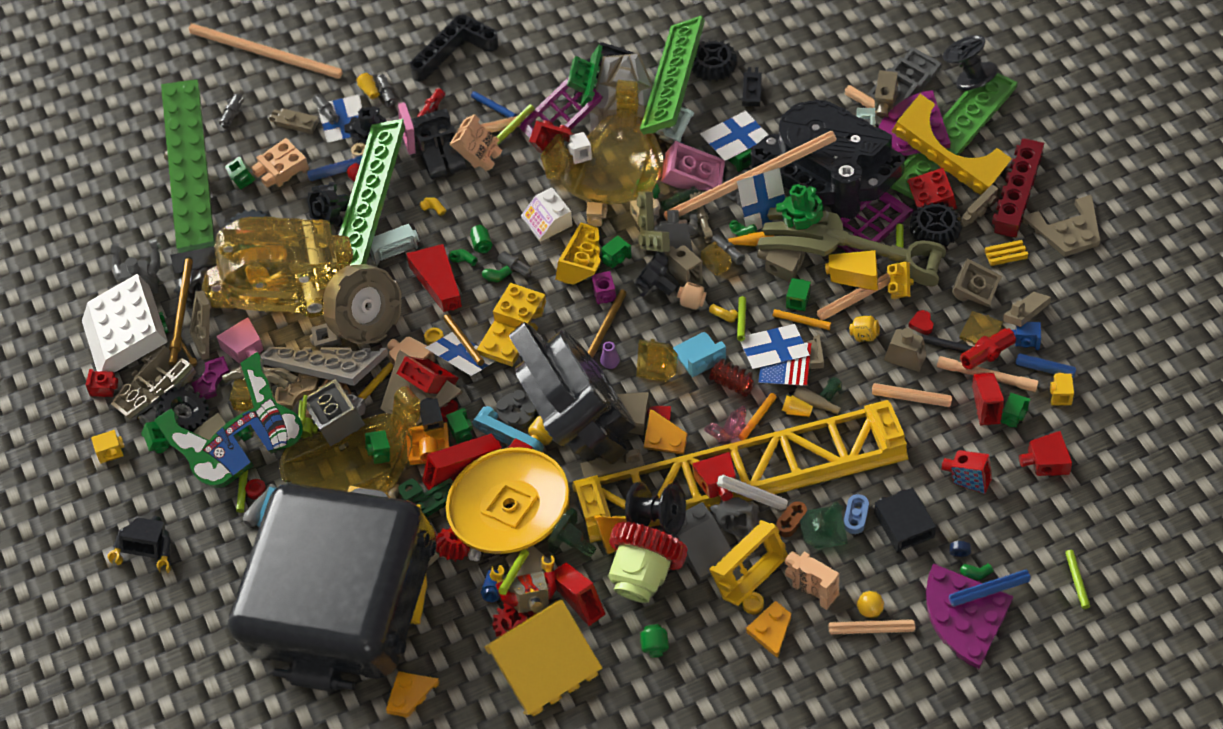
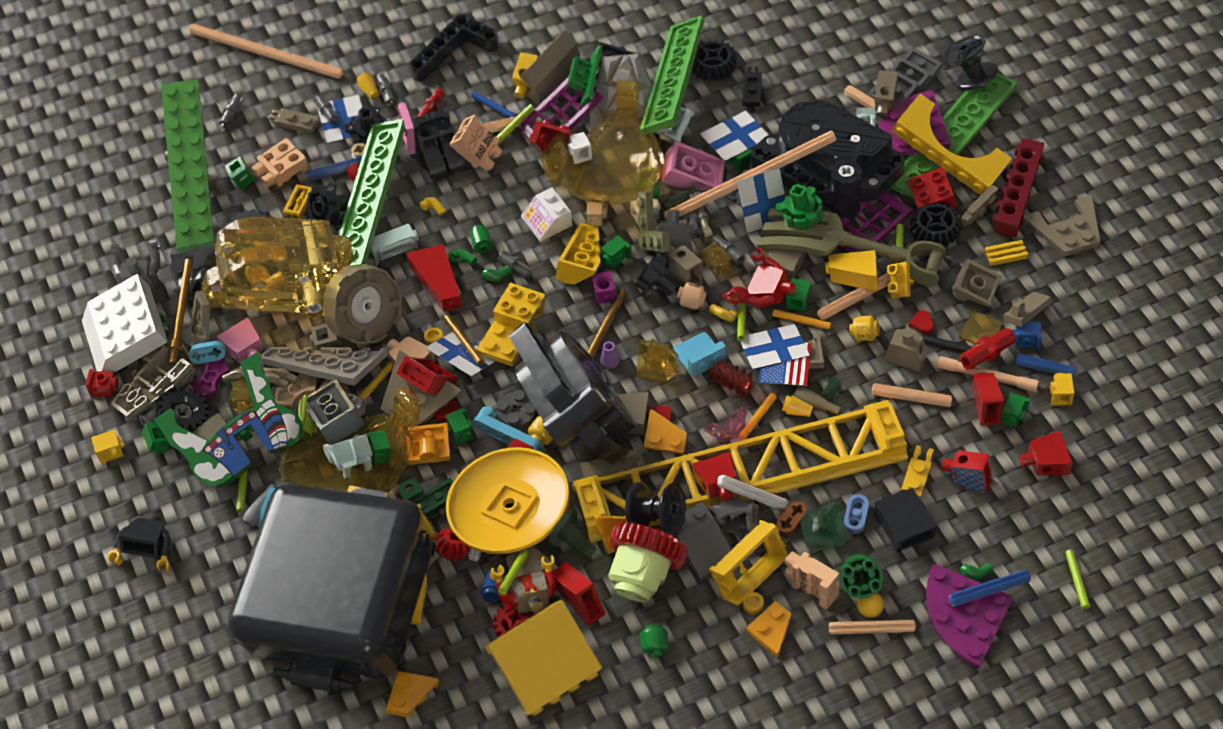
(207, 352): none -> medium azure beam
(255, 488): red tile -> none
(301, 202): none -> yellow tile
(350, 453): none -> light aqua piece
(430, 414): black brick -> none
(452, 460): red slope -> none
(523, 63): none -> yellow torso
(551, 67): none -> dark tan slope
(740, 230): green arm -> none
(748, 240): light orange piece -> none
(766, 287): none -> red torso
(861, 576): none -> green cone
(918, 471): none -> yellow hinge
(960, 549): dark blue tile -> none

